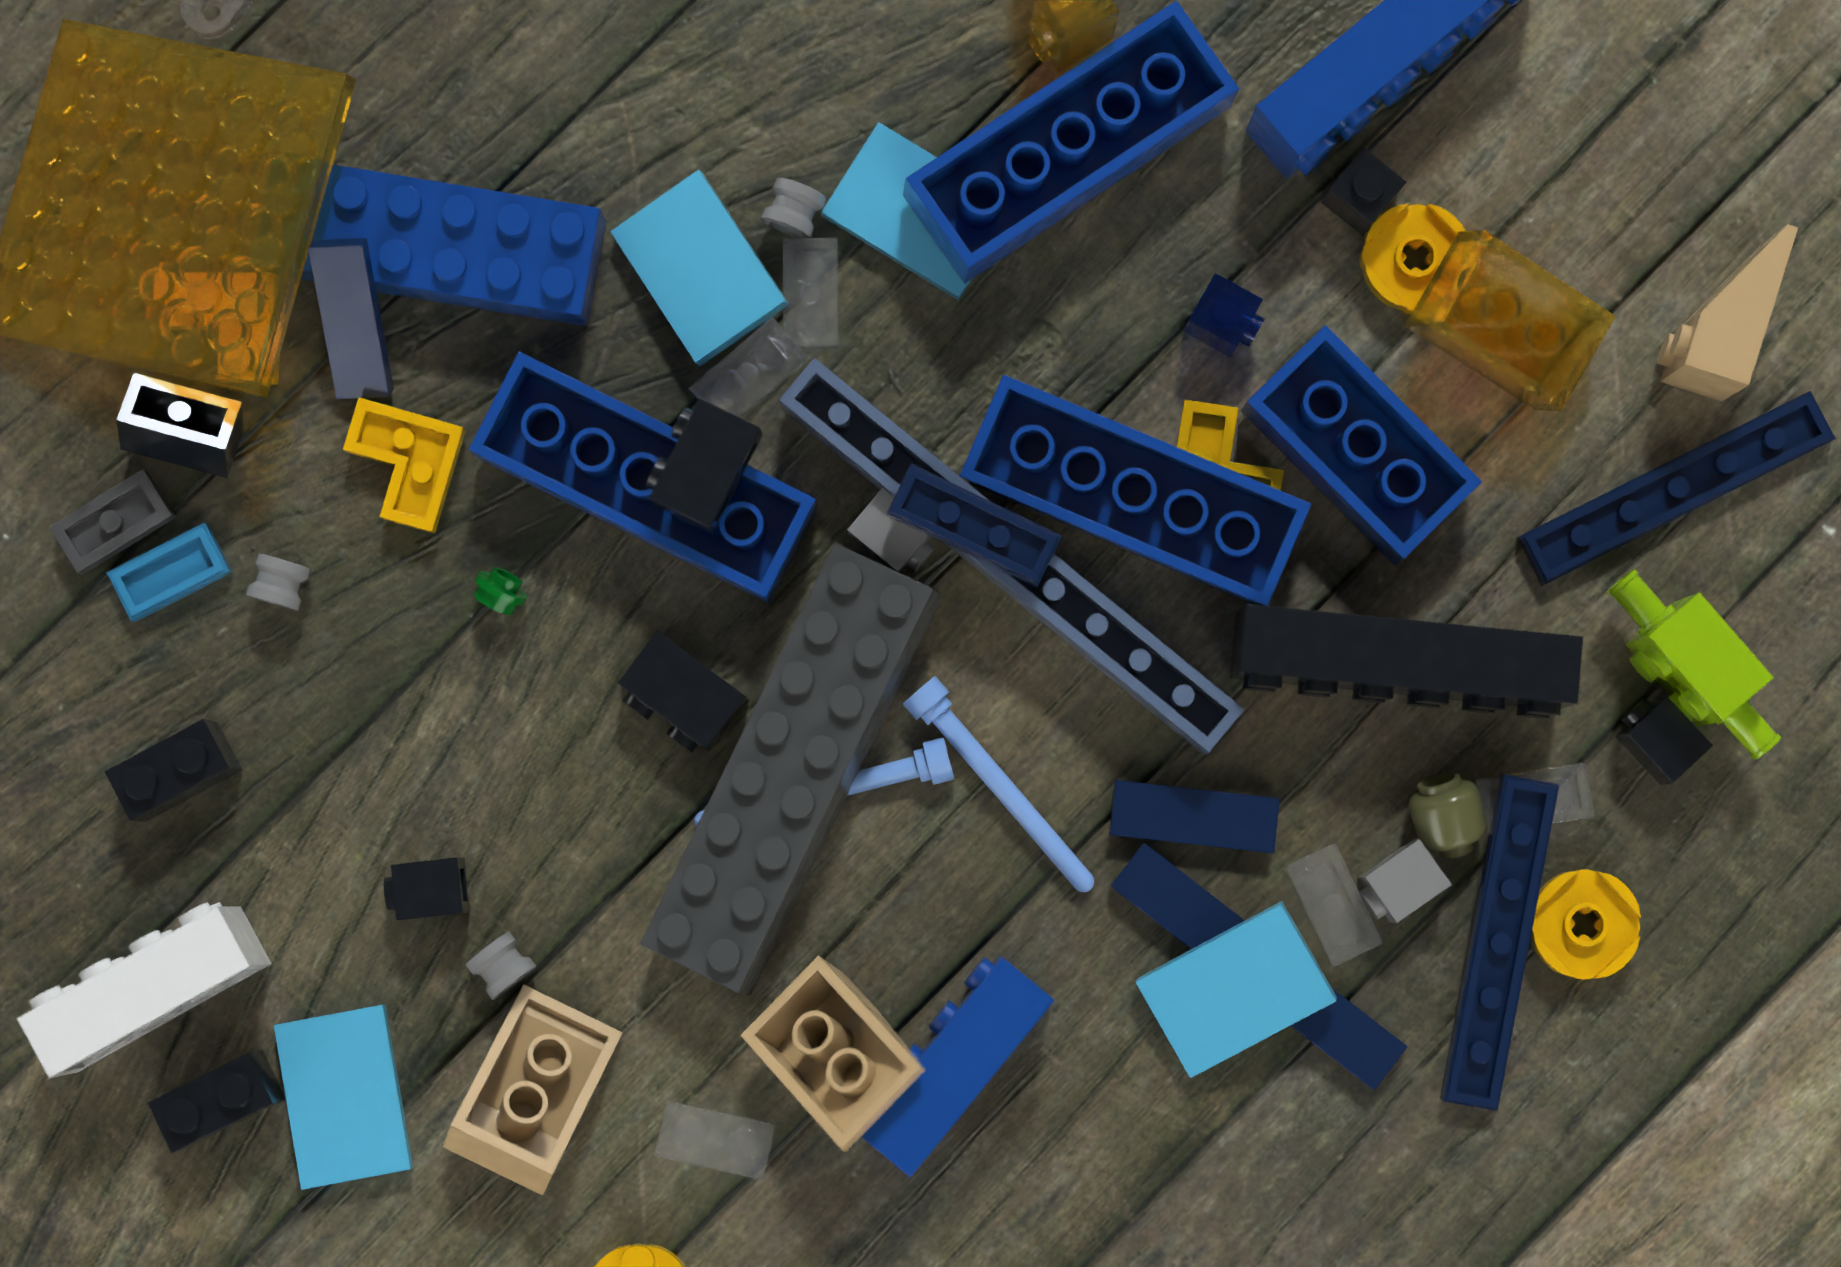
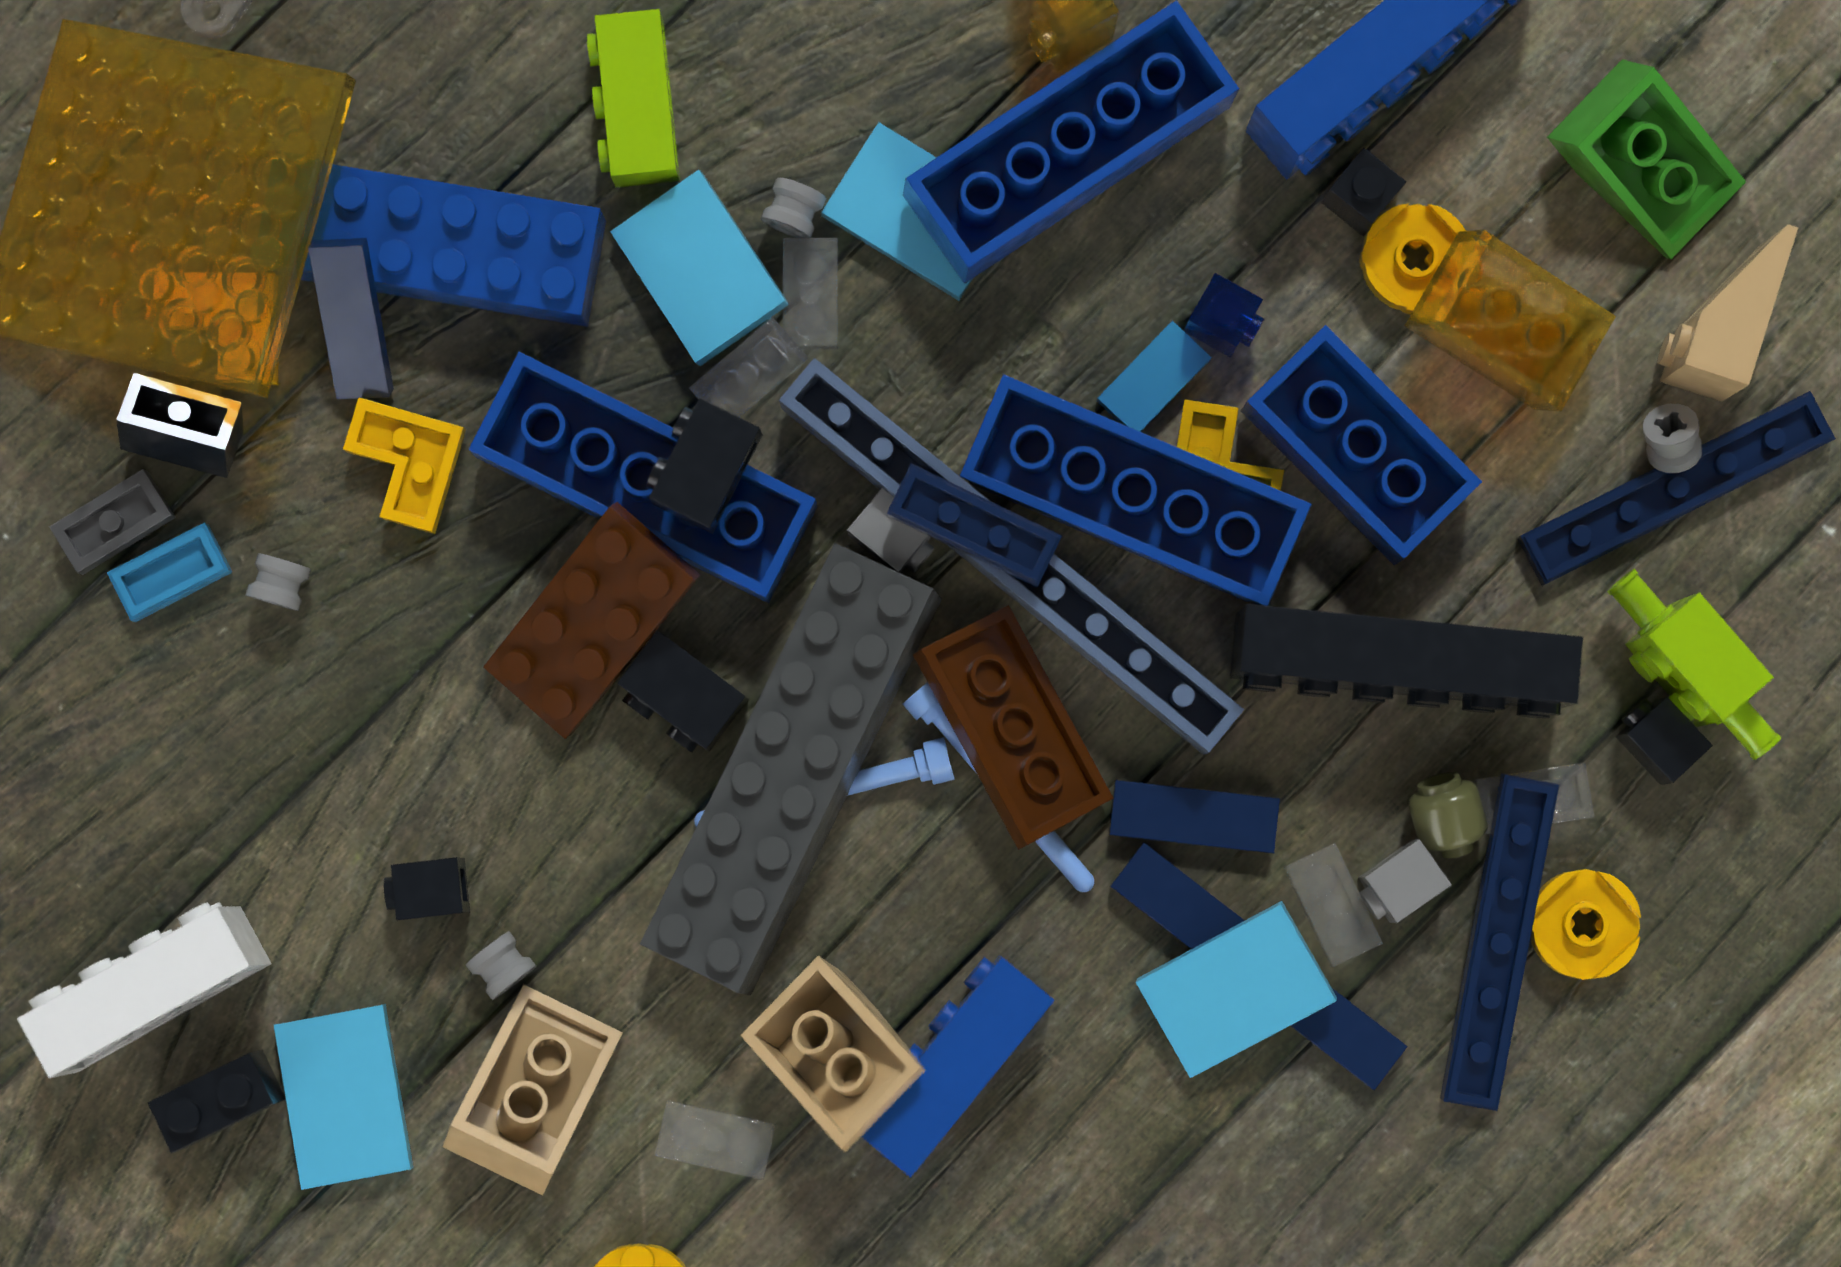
(173, 770): black brick -> none
(499, 590): green plate -> none
(591, 620): none -> reddish brown plate
(634, 98): none -> lime brick
(1013, 726): none -> reddish brown plate
(1154, 378): none -> dark azure tile
(1647, 156): none -> bright green slope
(1683, 446): none -> light grey wheel

